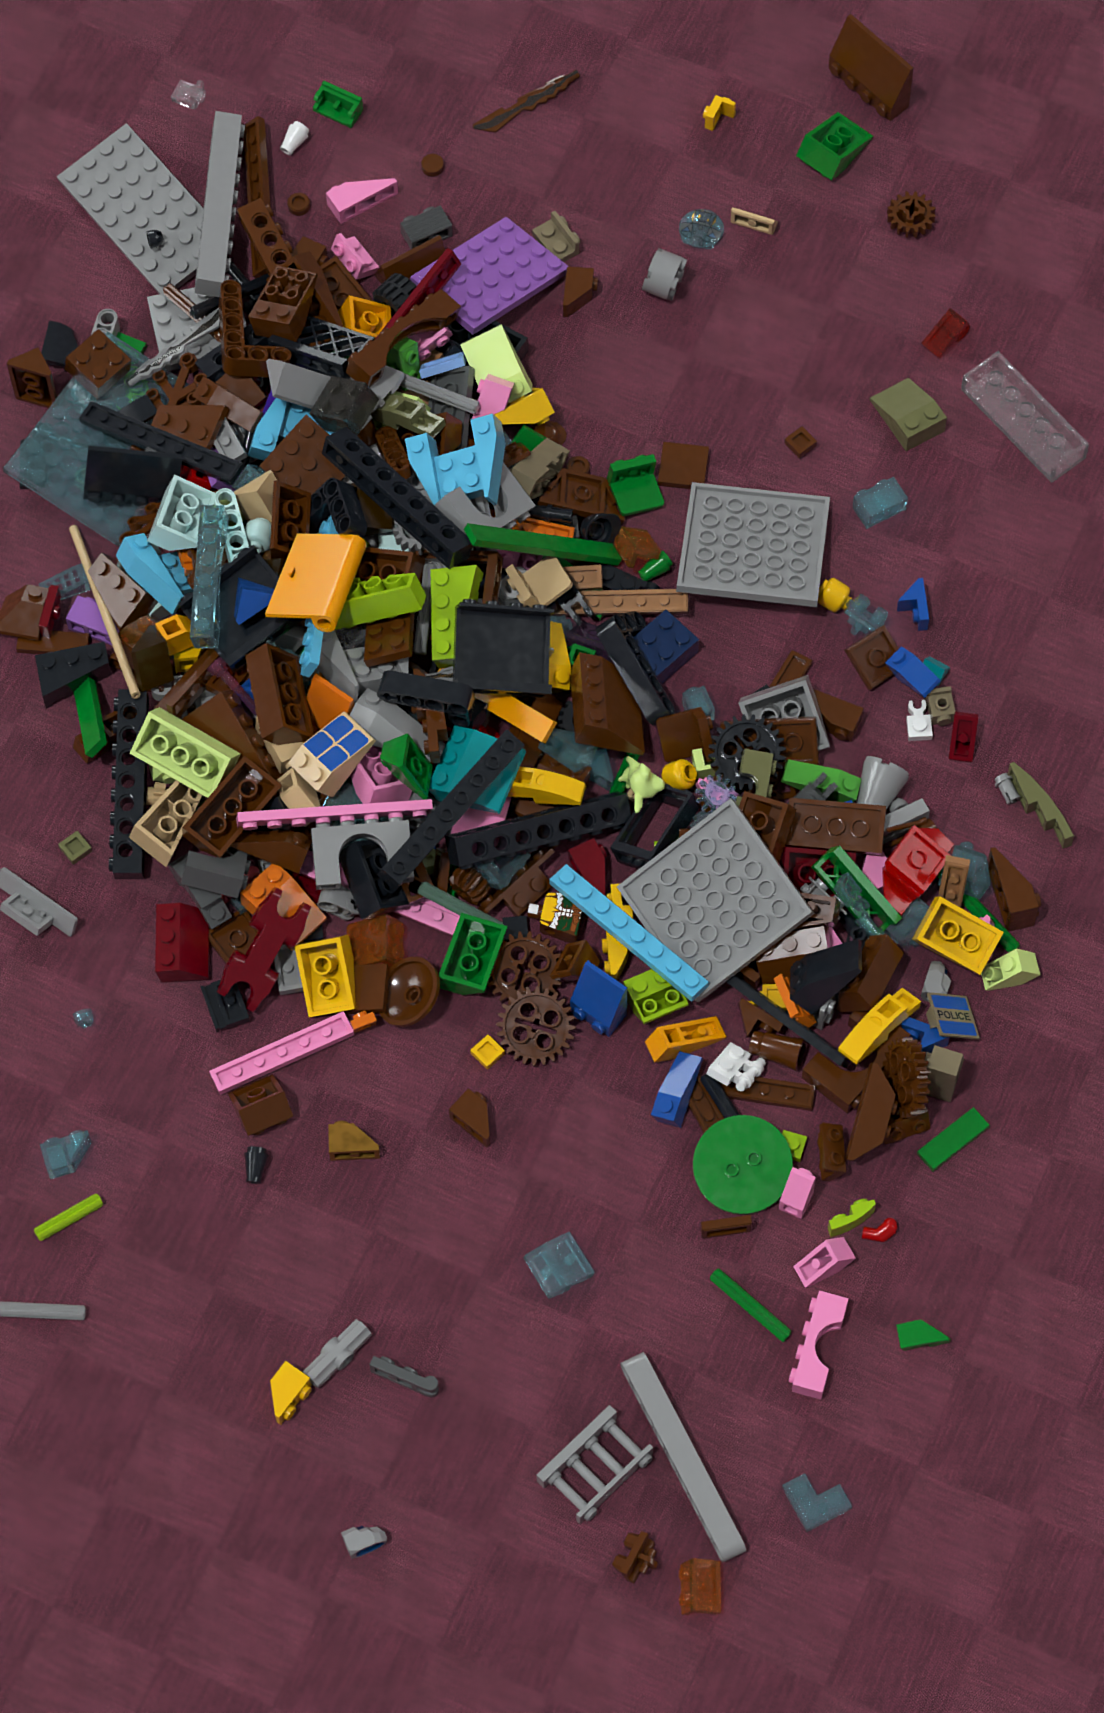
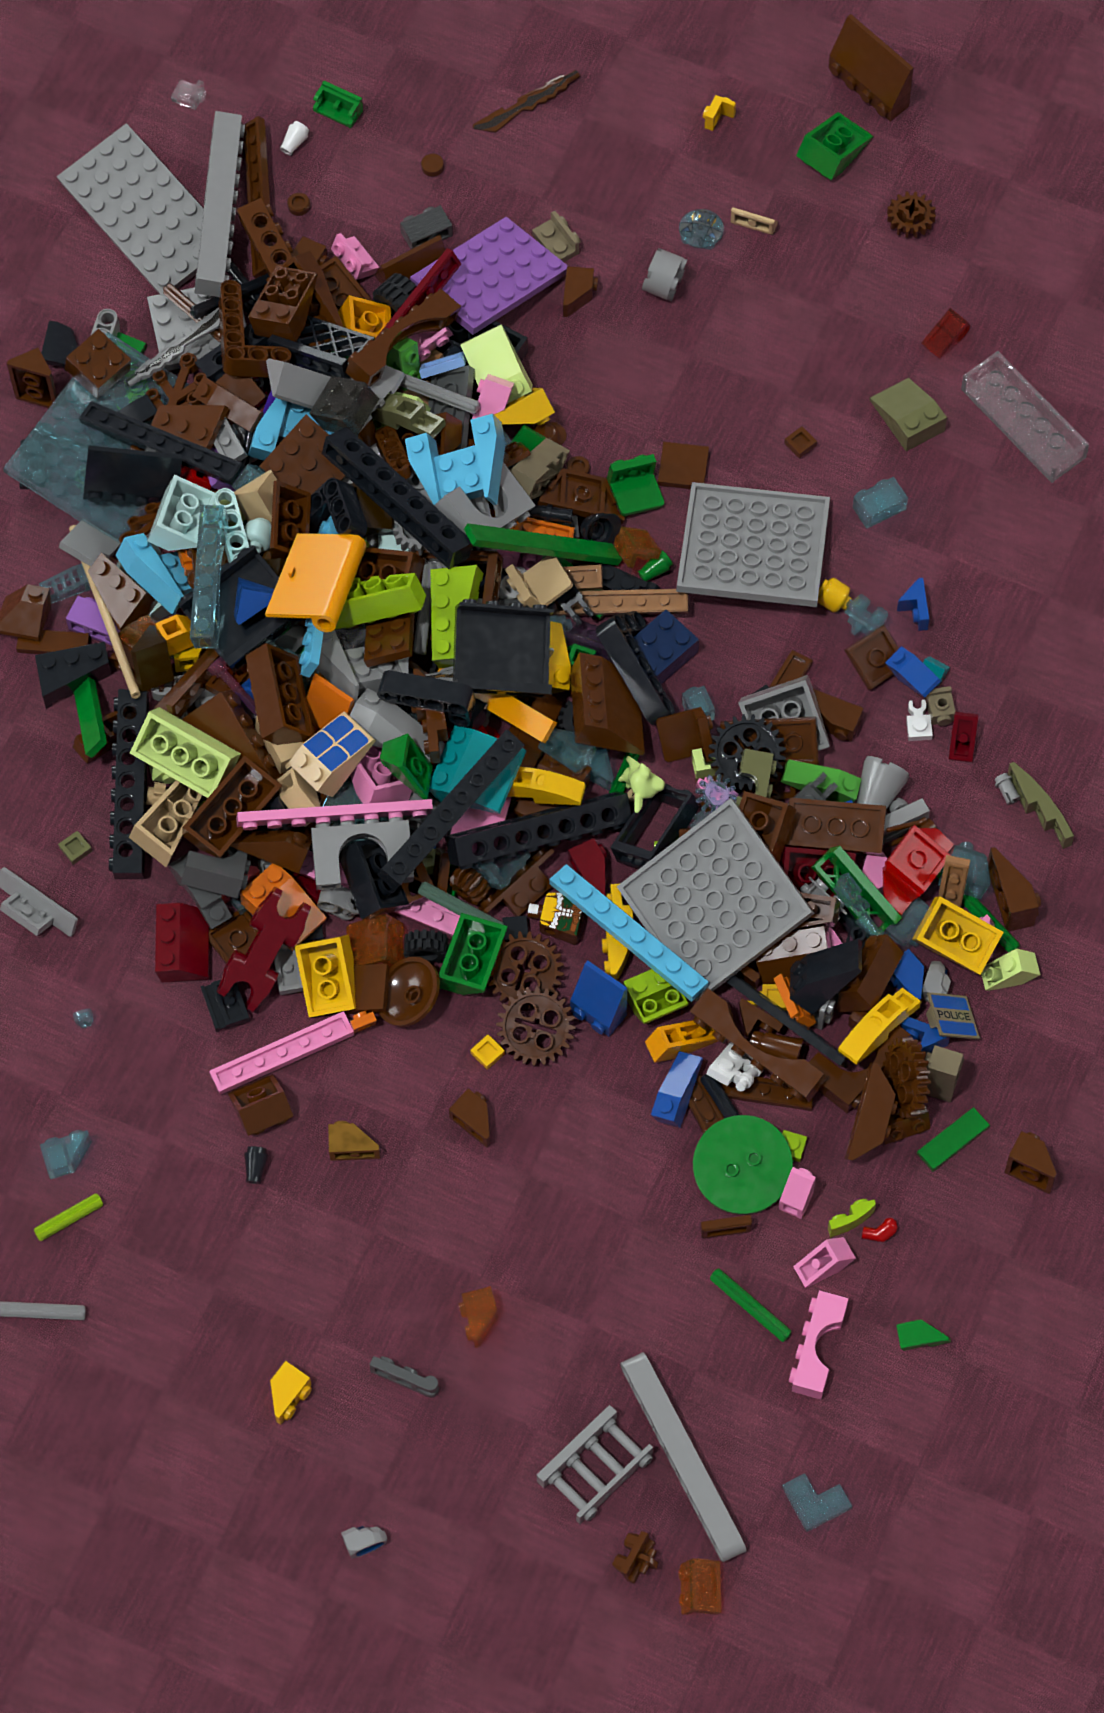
(50, 611): dark red plate -> none
(87, 543): none -> light grey tile
(154, 238): black hinge -> none
(337, 1353): light grey piece -> none
(359, 196): bright pink slope -> none
(426, 944): none -> black tyre
(480, 1312): none -> clear orange slope
(559, 1265): clear light blue slope -> none
(572, 961): reddish brown slope -> none
(679, 774): yellow head -> none
(796, 1074): none -> reddish brown arch
(831, 1151): reddish brown bracket -> none
(908, 974): none -> blue slope
(1031, 1162): none -> reddish brown slope

